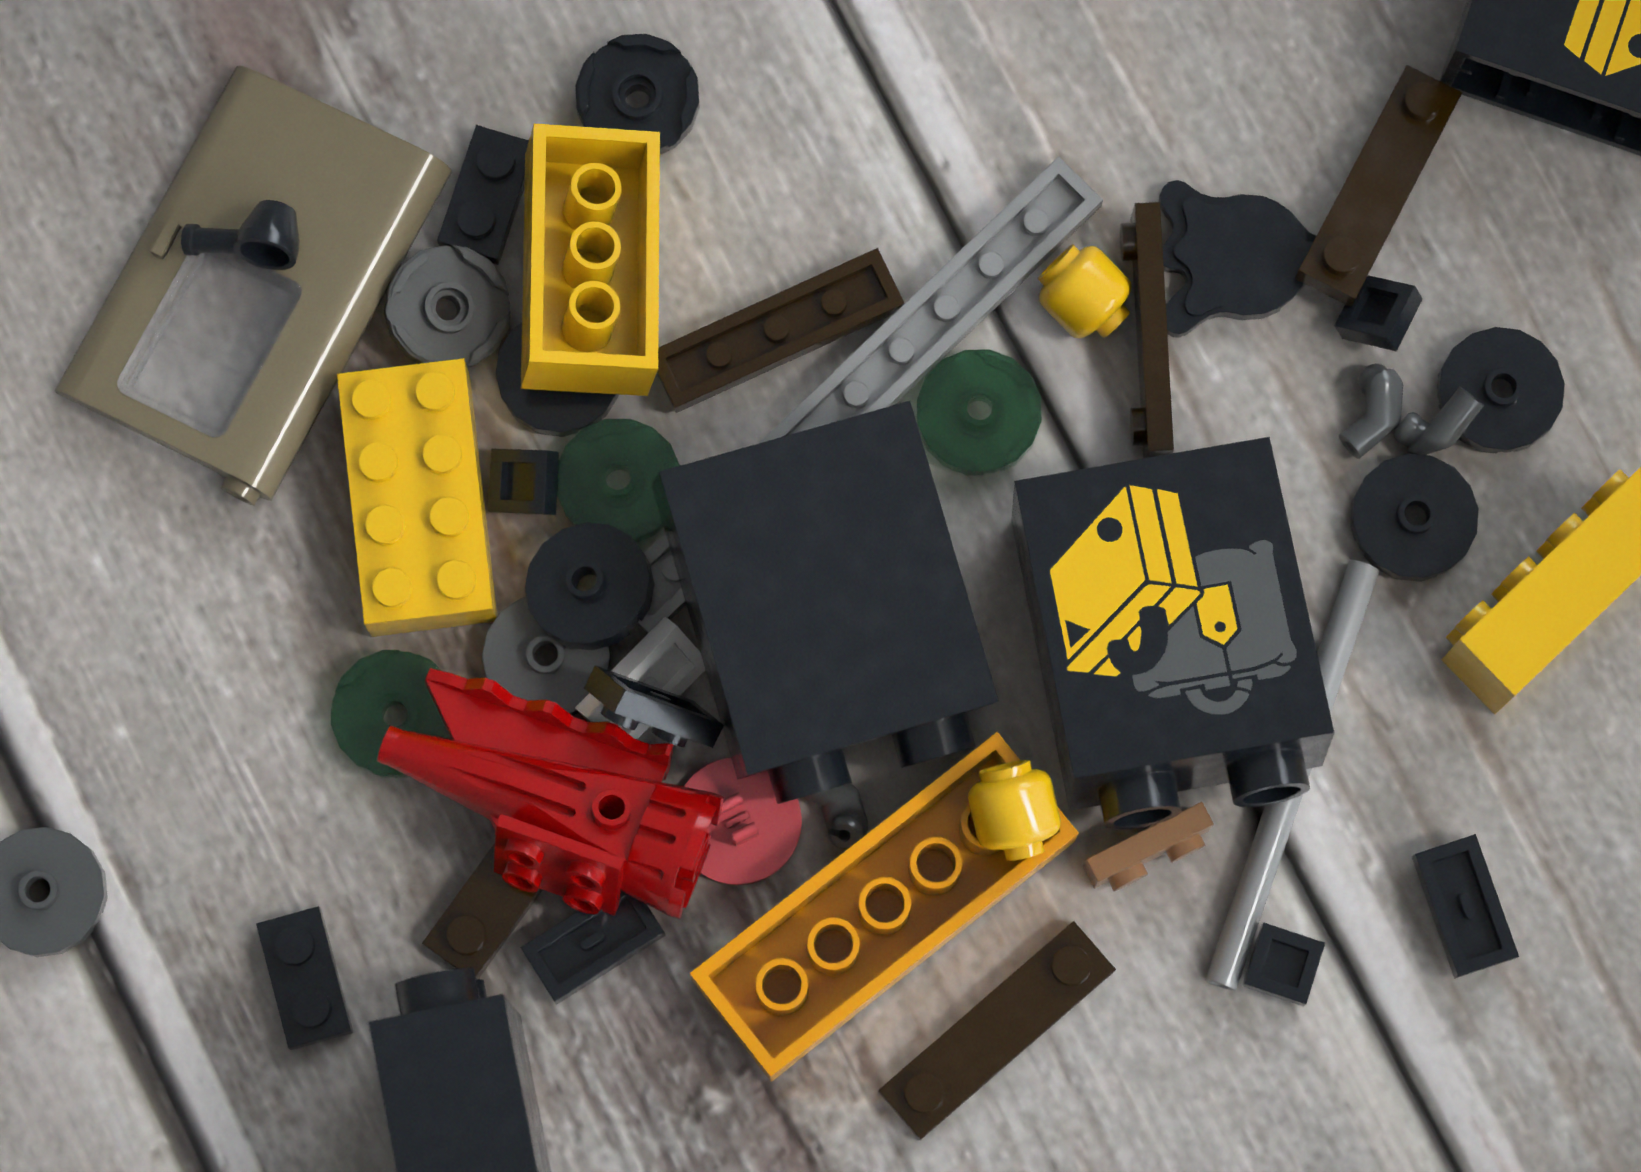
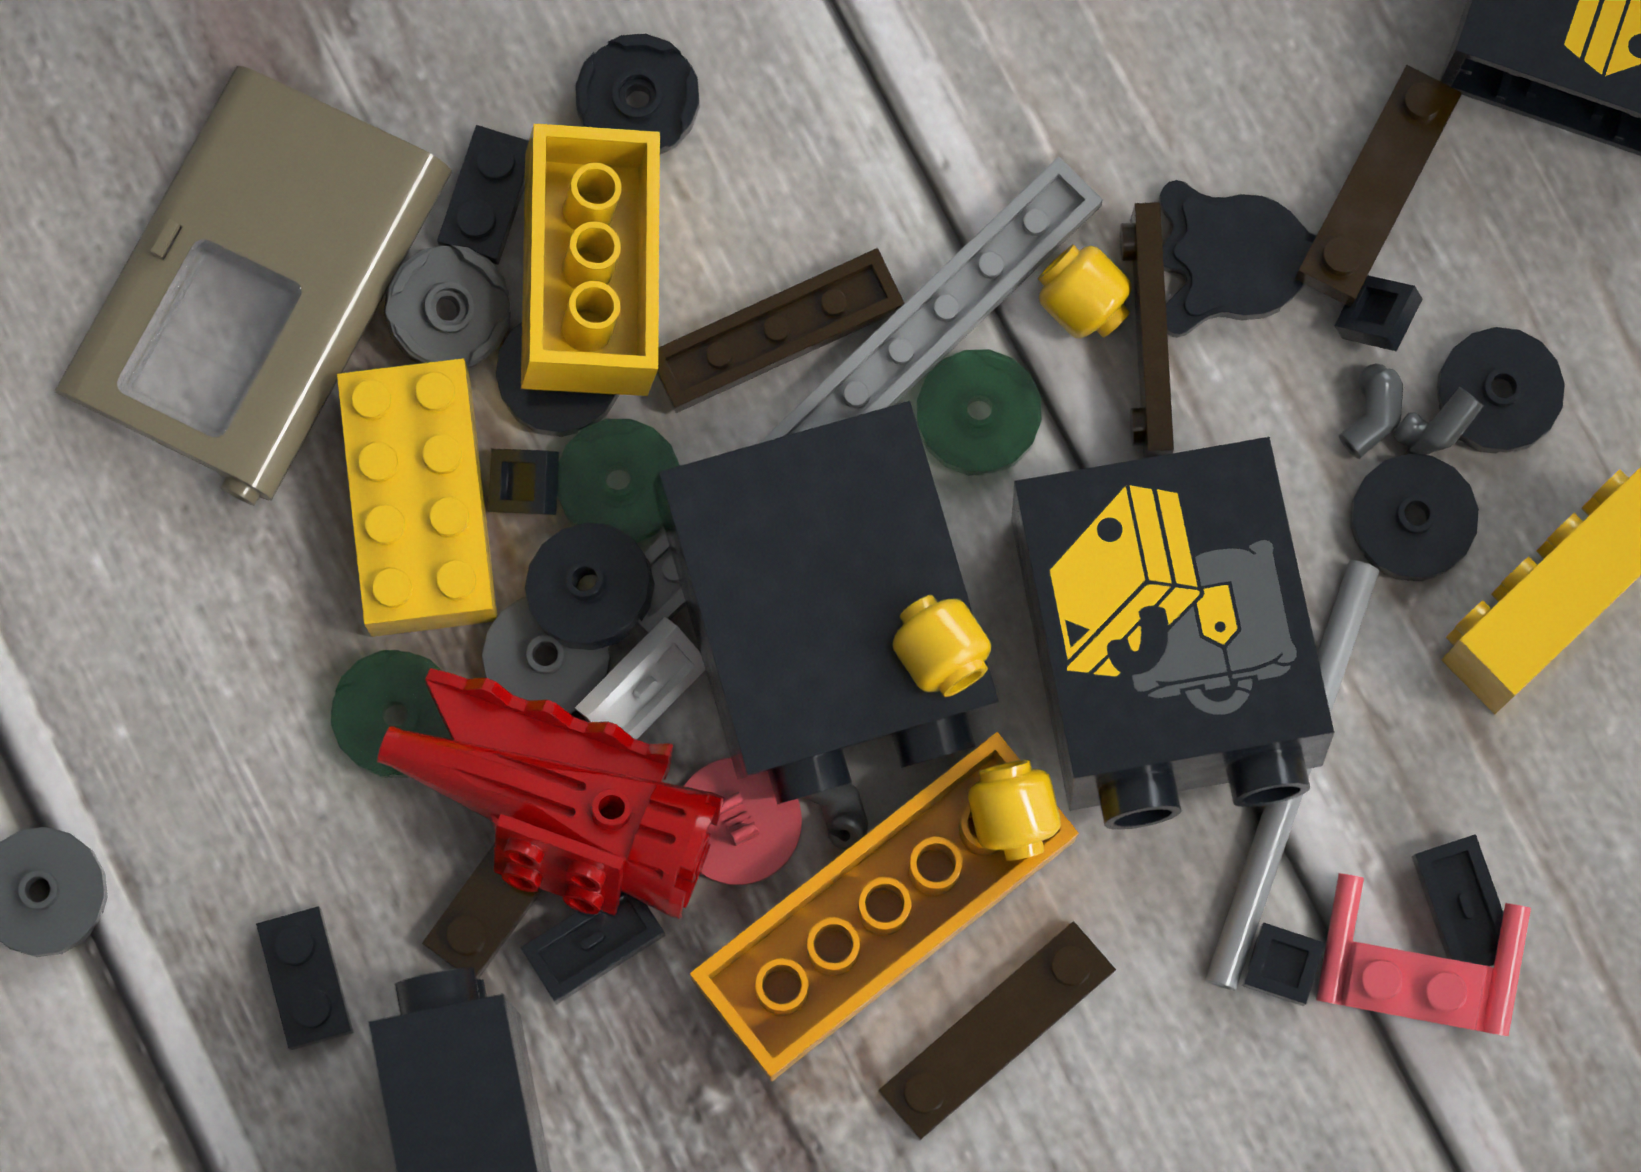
(265, 238): black bar -> none
(669, 714): black plate -> none
(942, 645): none -> yellow head
(1124, 861): medium nougat plate -> none
(1419, 983): none -> coral plate

